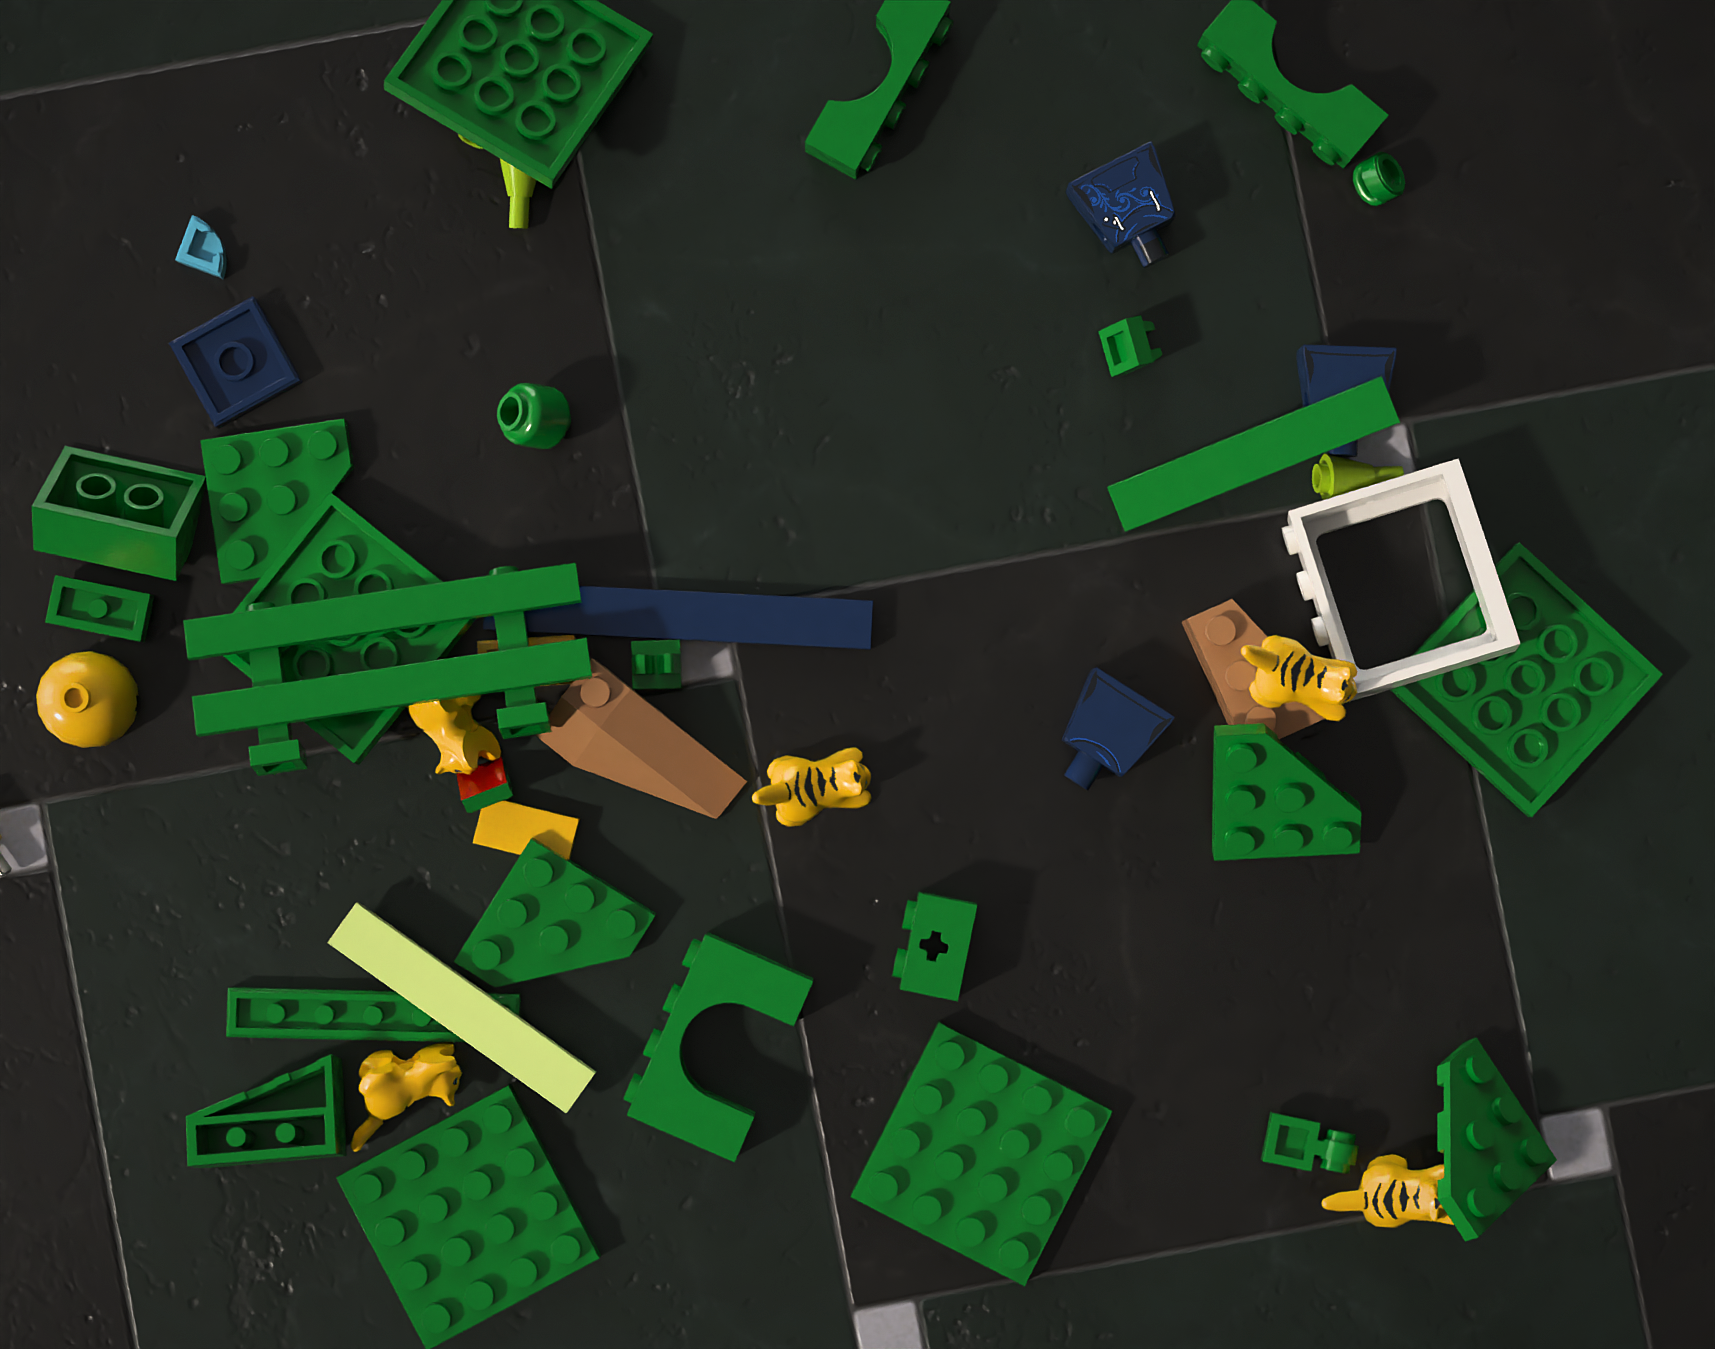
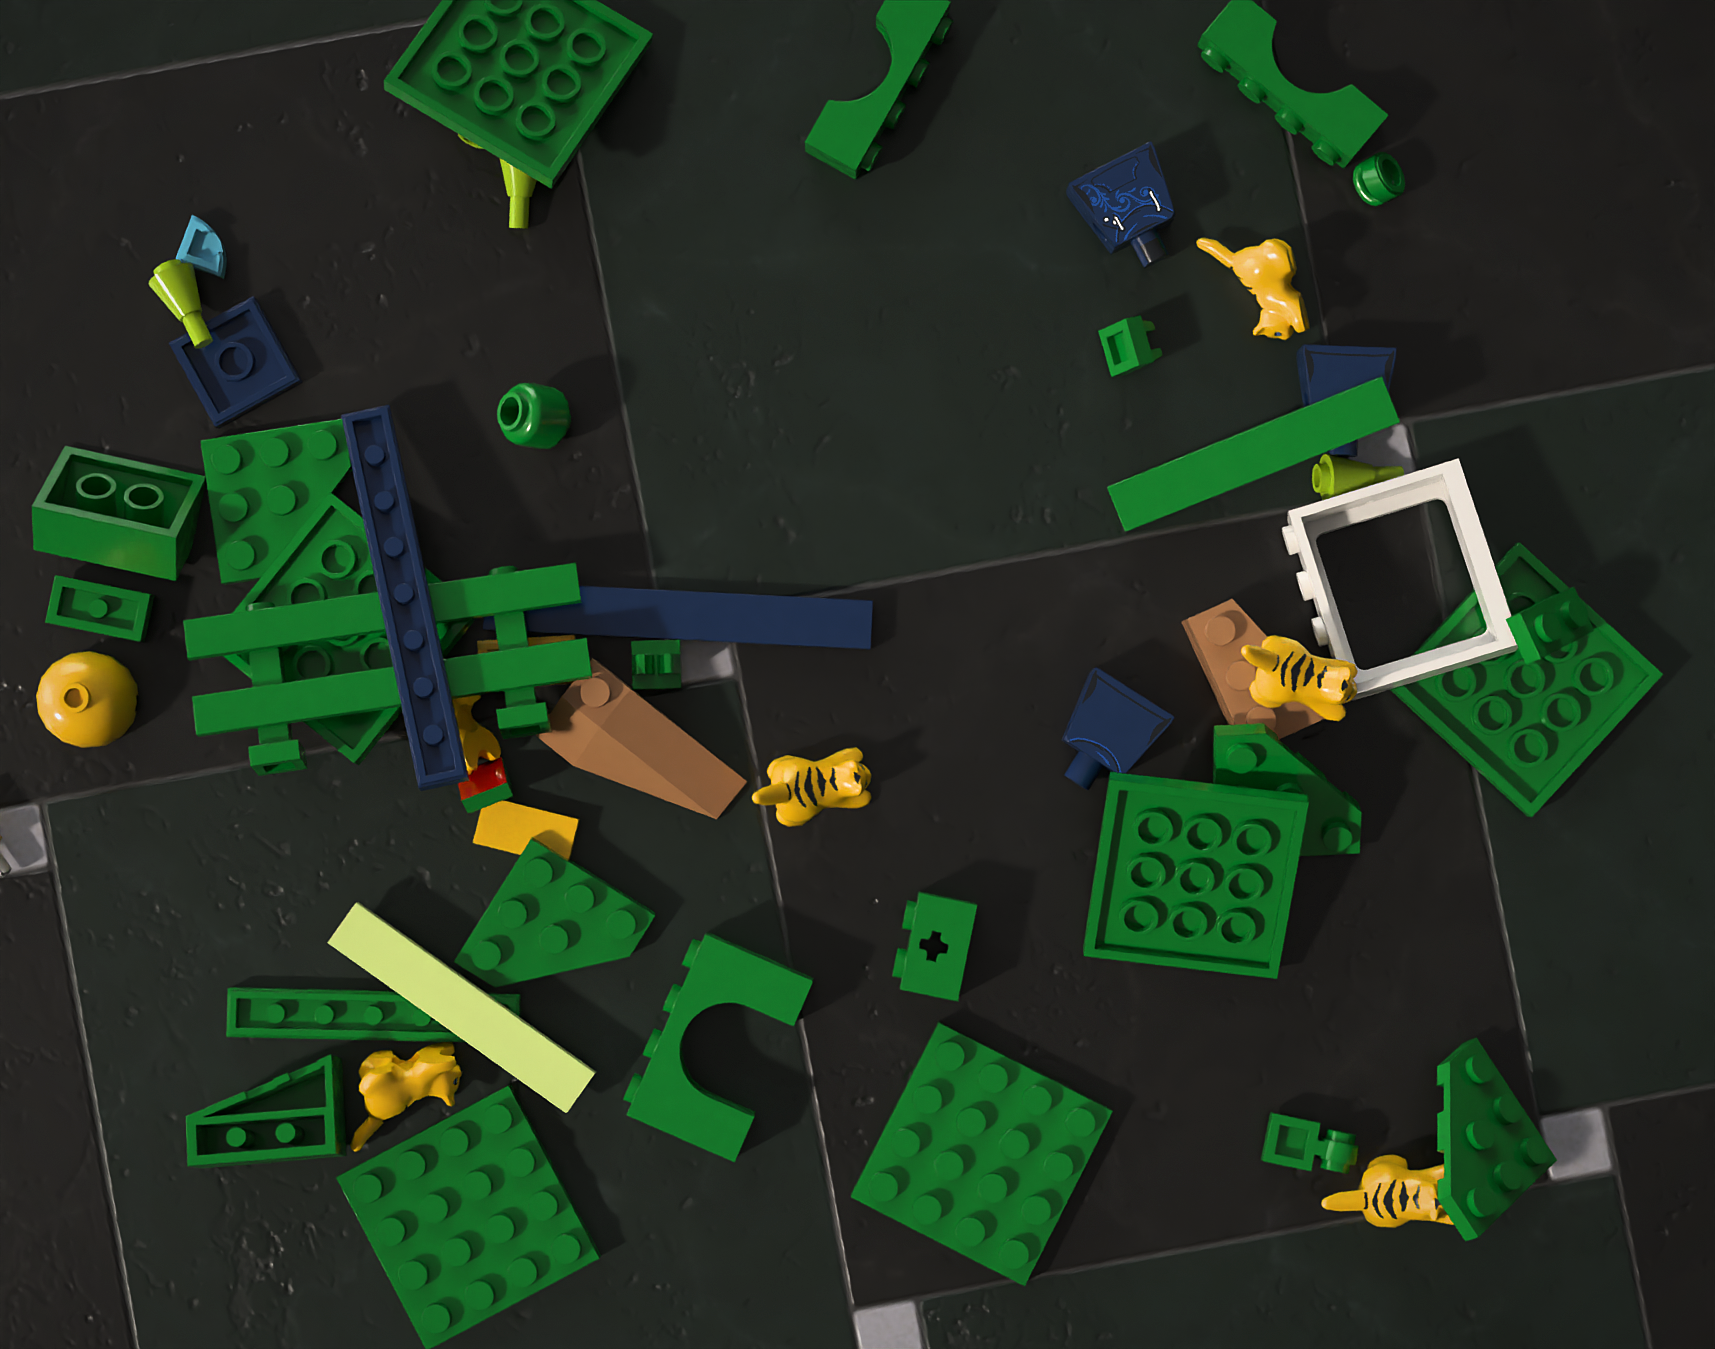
(178, 289): none -> lime cone
(405, 598): none -> dark blue tile
(1194, 875): none -> green plate
(1268, 275): none -> yellow animal
(1550, 625): none -> green plate

